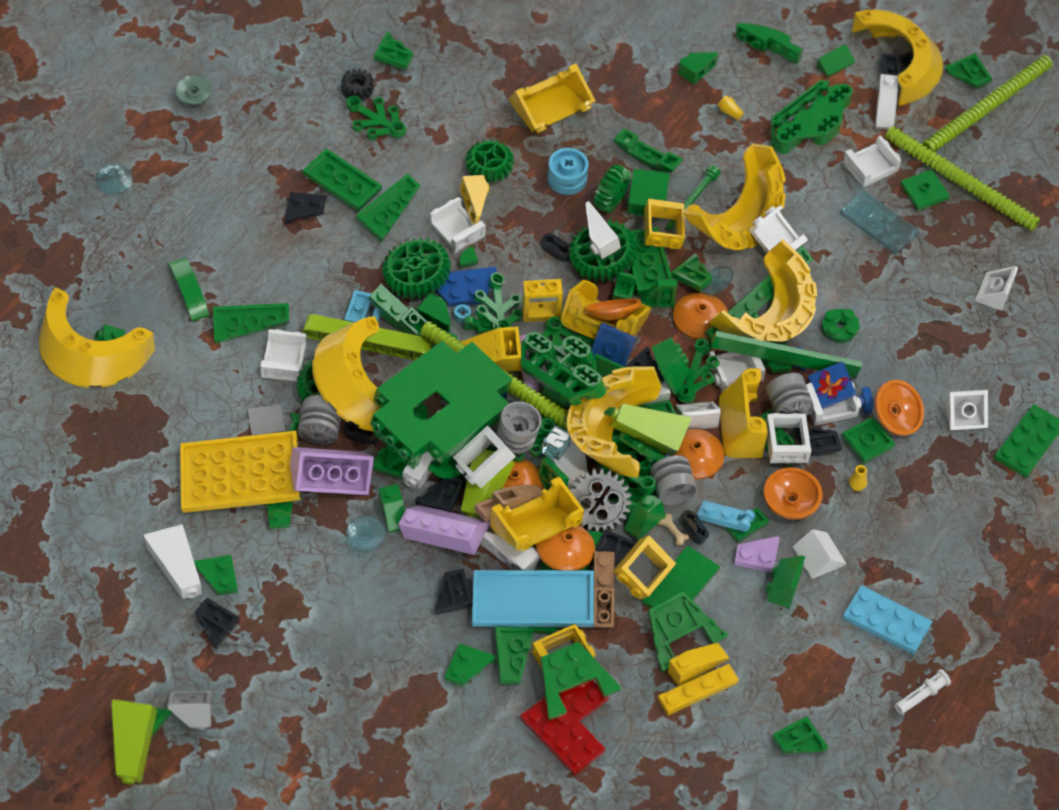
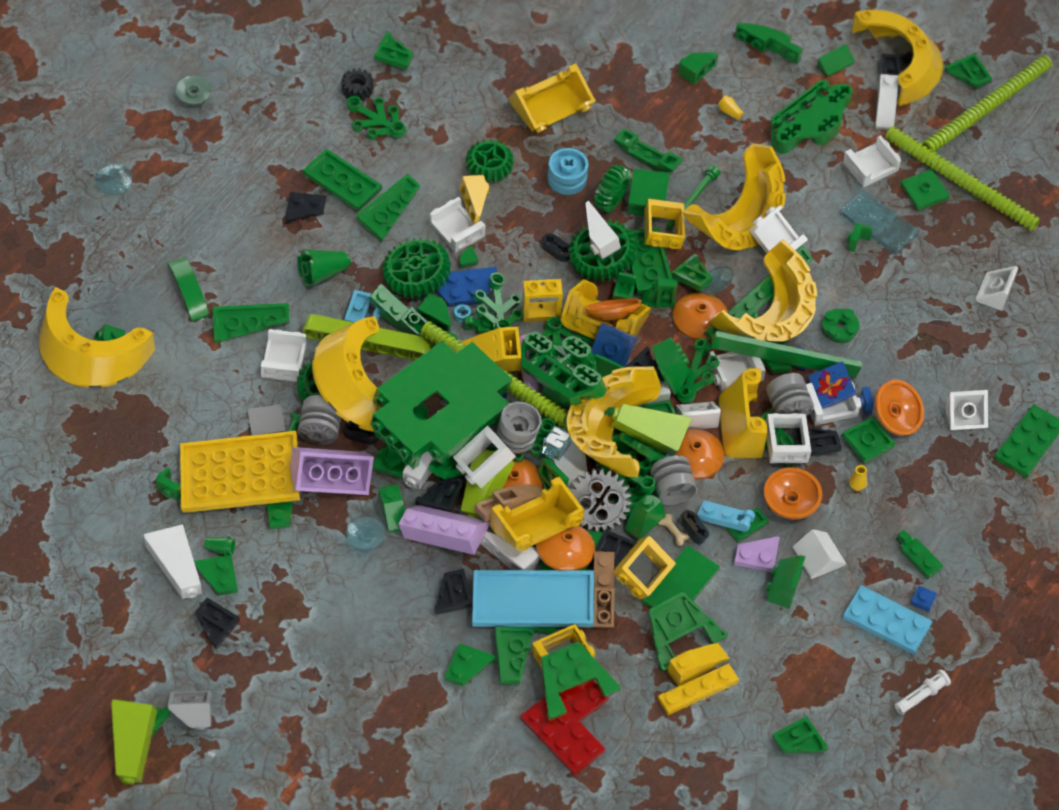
(166, 486): none -> green bracket
(221, 545): none -> green cone
(320, 265): none -> green cone
(859, 232): none -> green bracket
(919, 555): none -> green hinge
(923, 598): none -> blue plate

